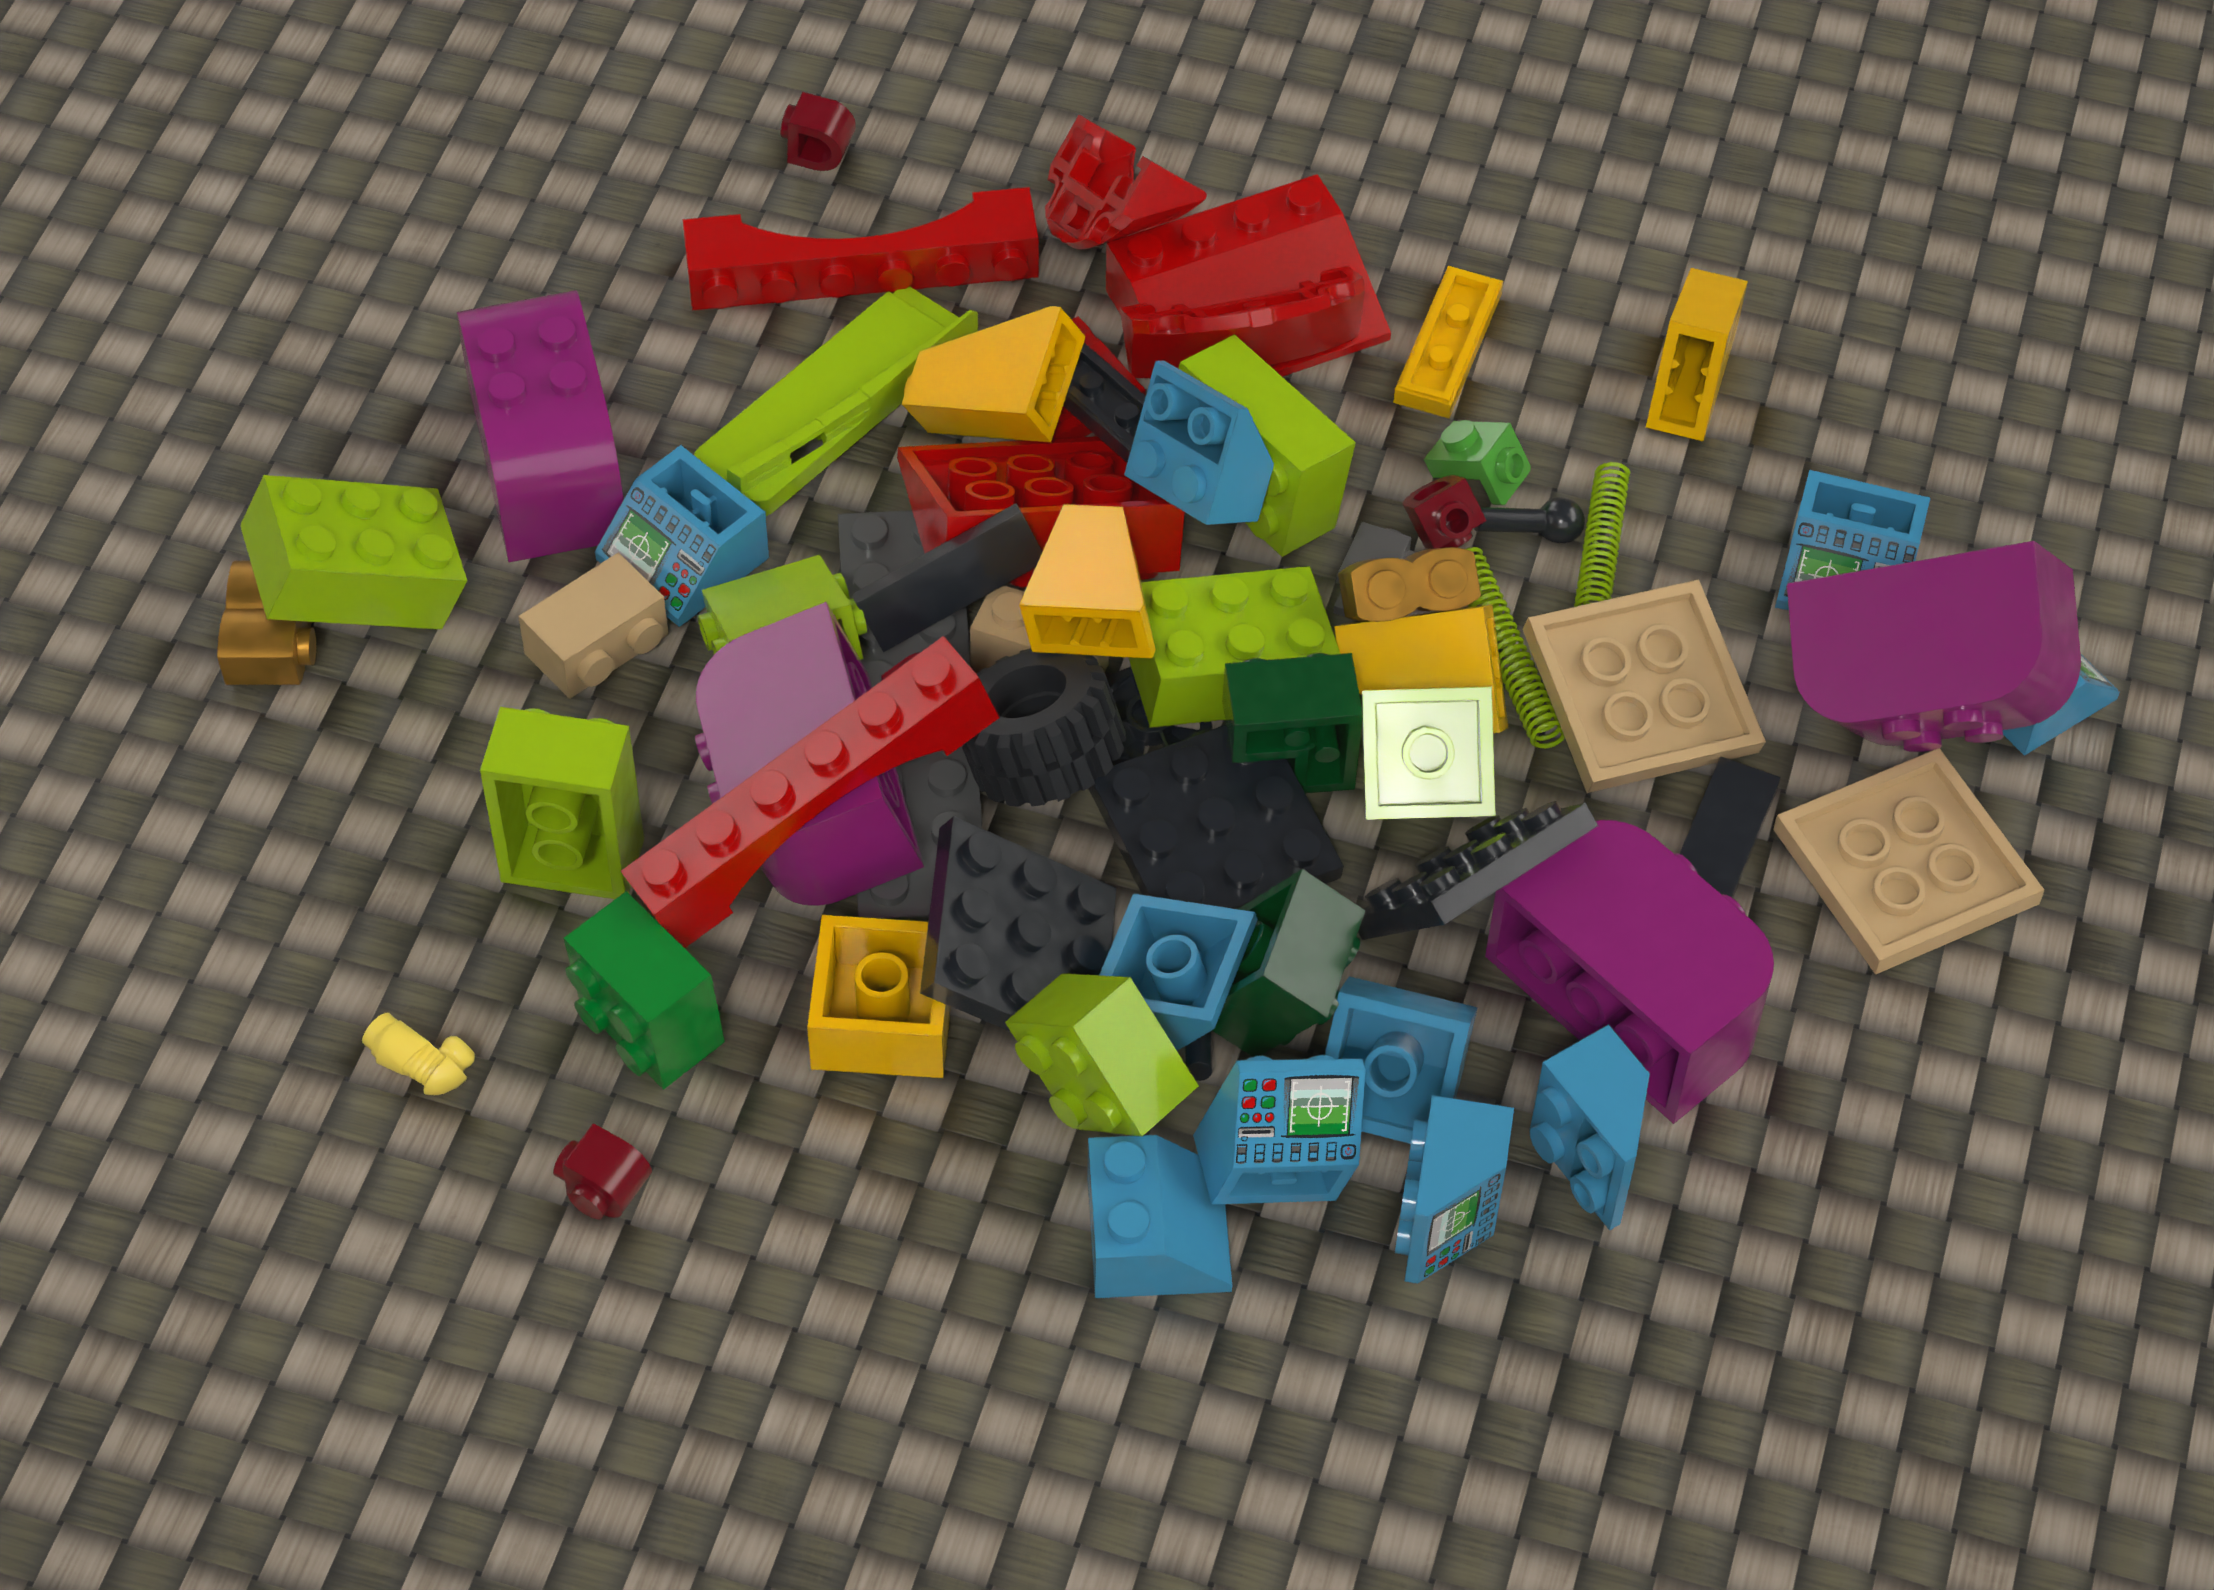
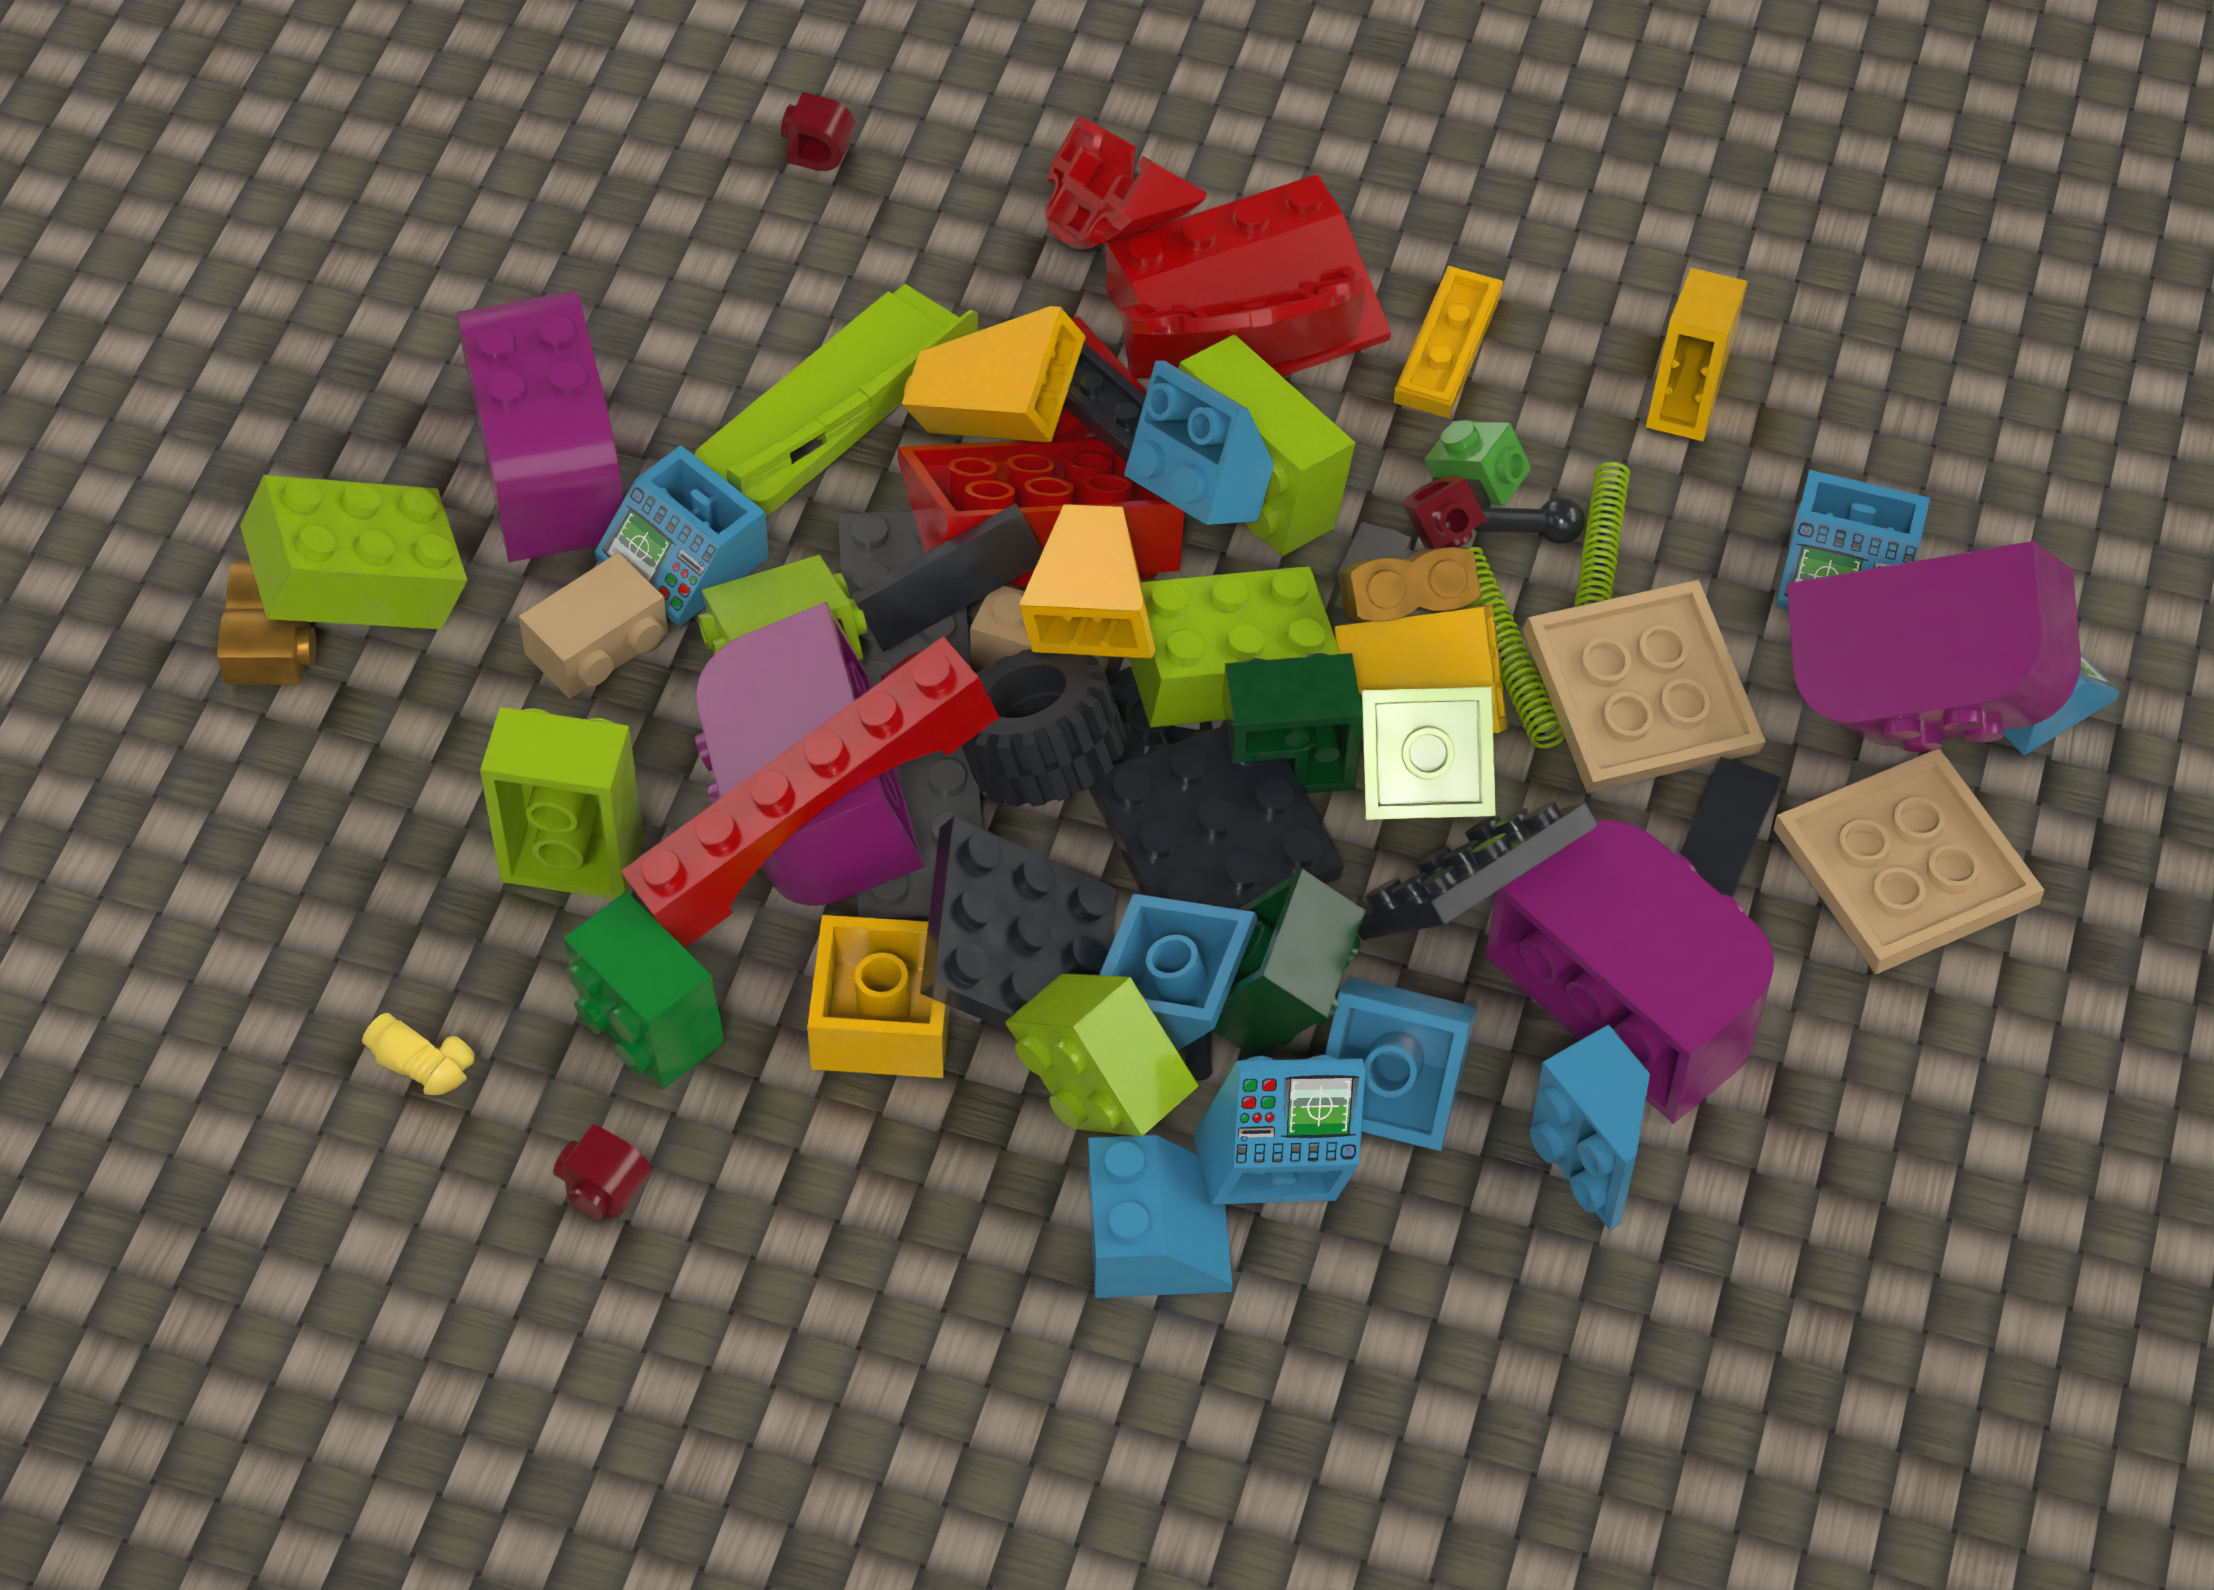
(747, 265): red arch -> none
(1452, 1183): dark azure slope -> none

